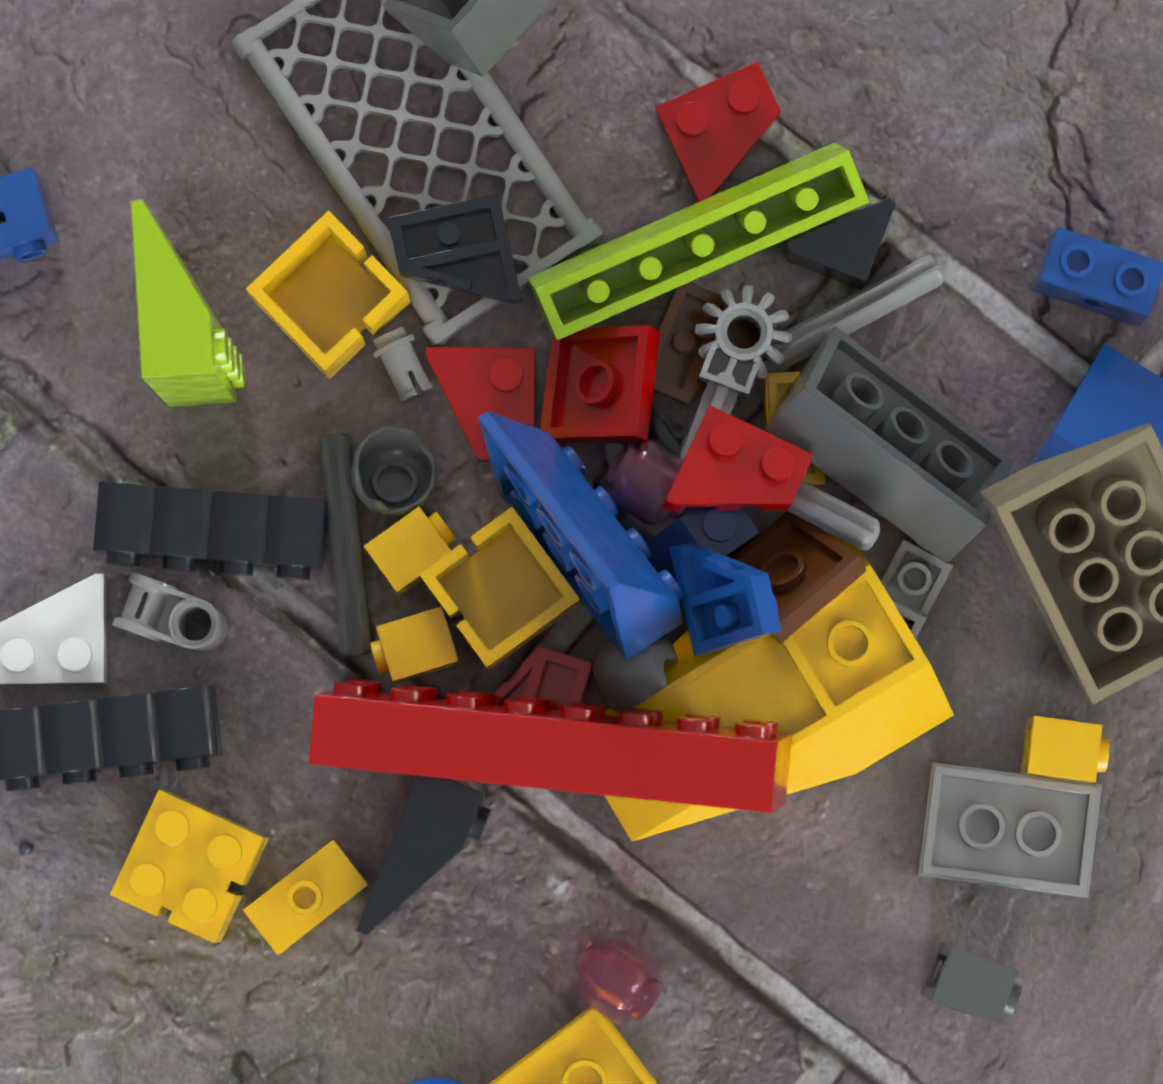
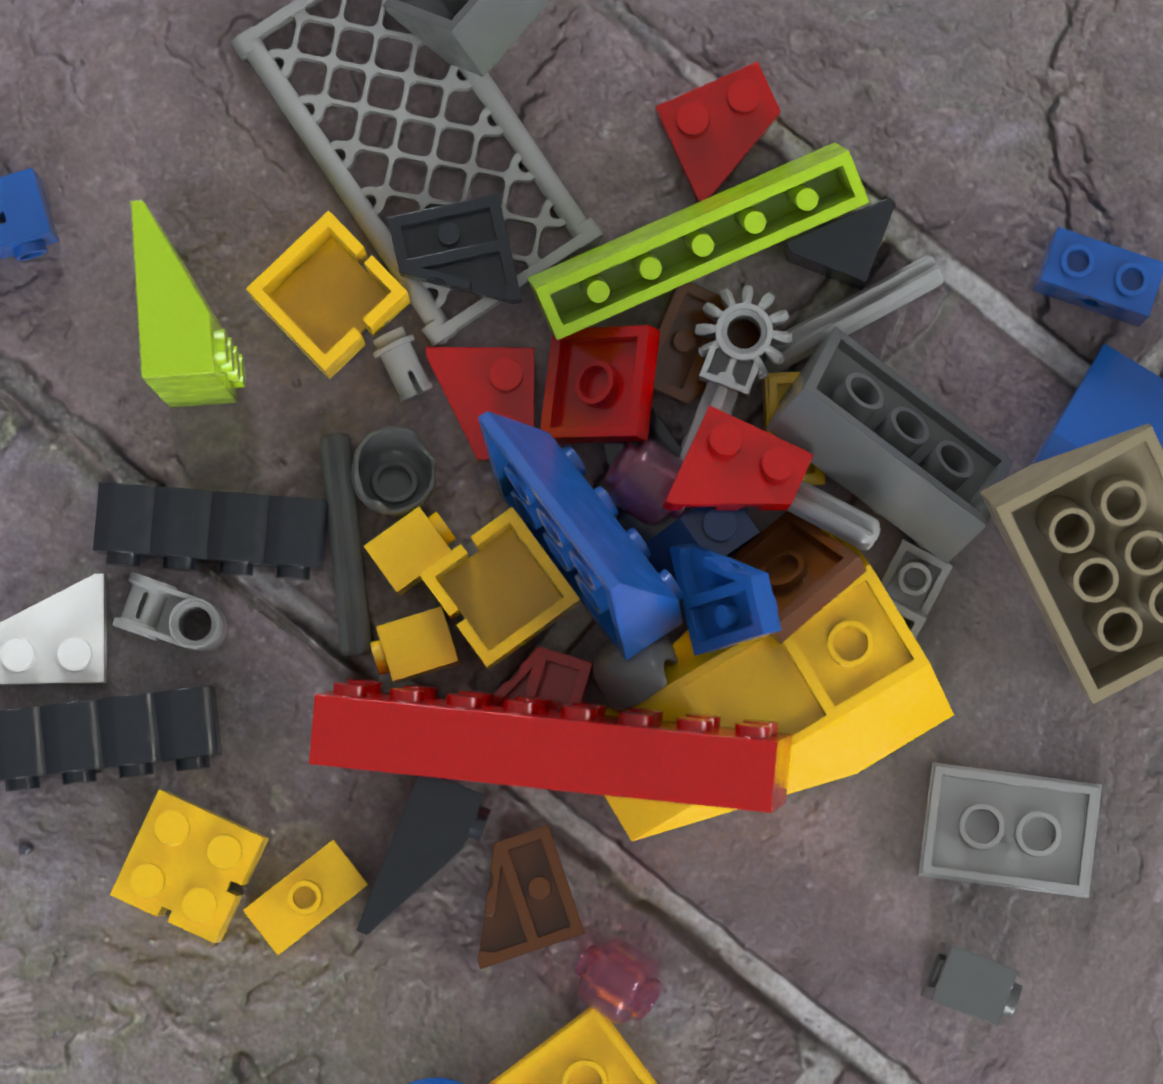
(526, 899): none -> reddish brown wing
(1064, 749): yellow brick -> none

